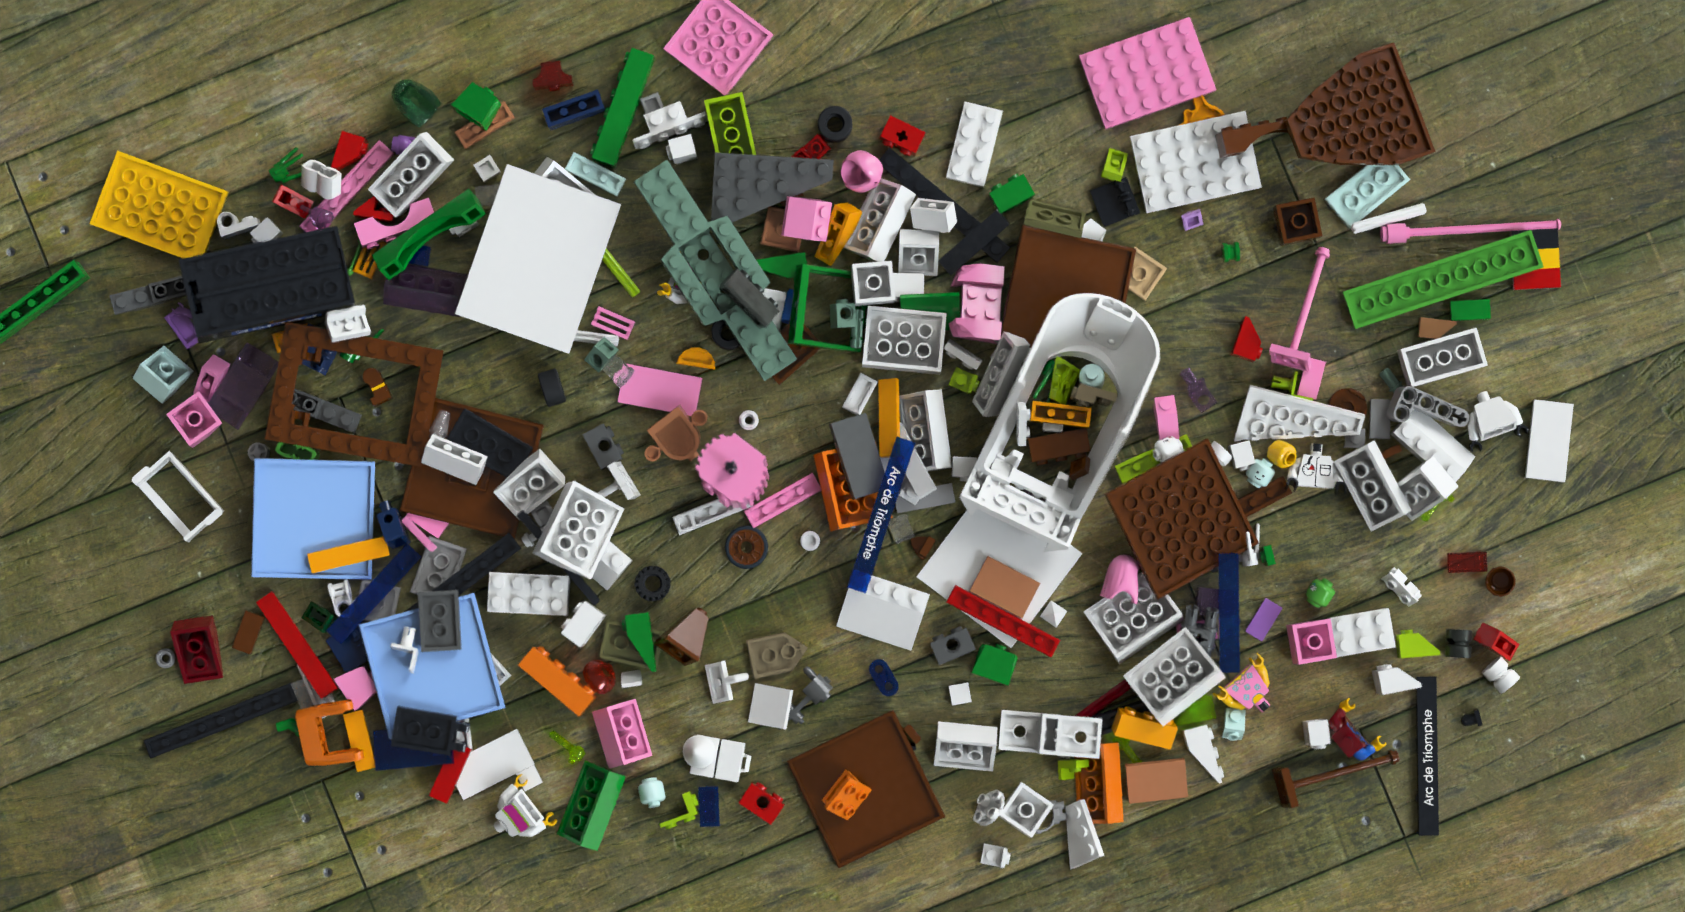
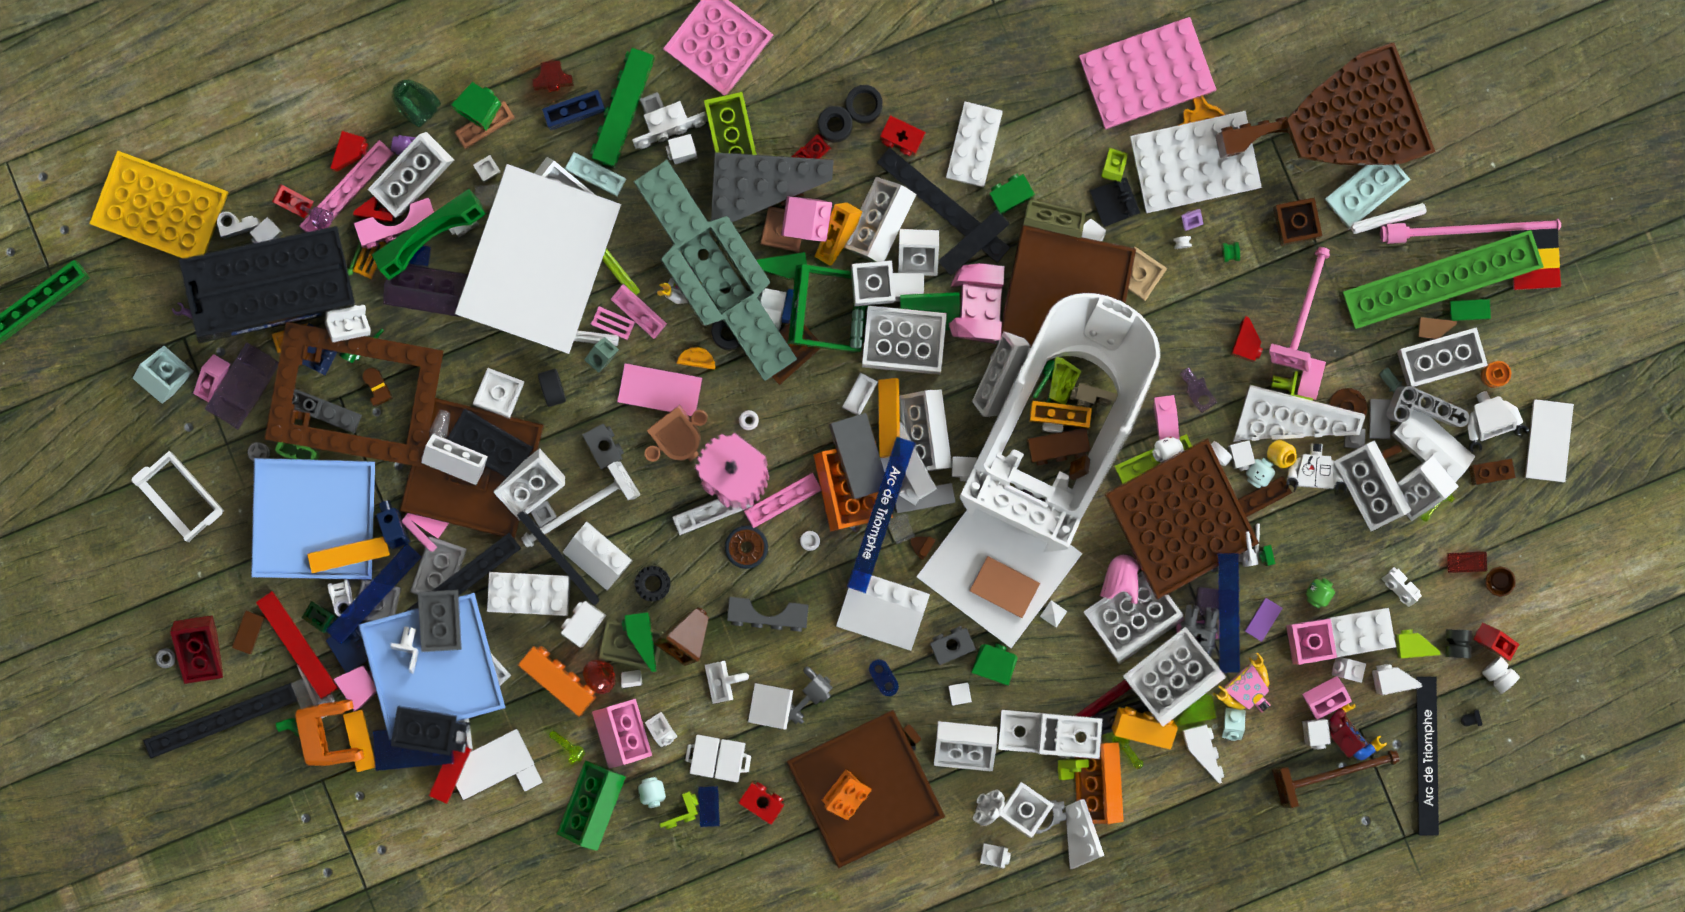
(148, 296): dark grey slope -> none
(183, 328): medium lavender tile -> none
(194, 419): bright pink slope -> none
(279, 170): green plant -> none
(321, 179): white brick -> none
(498, 393): none -> white tile
(519, 814): white torso -> none
(578, 530): white slope -> none
(618, 371): clear tile -> none
(638, 311): none -> bright pink tile
(661, 730): none -> white bracket
(699, 751): white hat -> none
(742, 611): none -> dark grey arch
(750, 298): pearl dark grey slope -> none
(774, 654): dark tan tile -> none
(850, 318): sand green brick -> none
(861, 171): bright pink piece -> none
(864, 89): none -> black tyre
(933, 215): white brick -> none
(955, 350): white plate -> none
(964, 381): lime bracket -> none
(1003, 621): red tile -> none
(1022, 430): white plate -> none
(1092, 376): light aqua head -> none
(1156, 780): nougat tile -> none
(1182, 242): none -> white bush
(1327, 697): none -> bright pink brick
(1348, 669): none -> white bracket
(1492, 472): none -> reddish brown brick
(1496, 374): none -> orange wheel

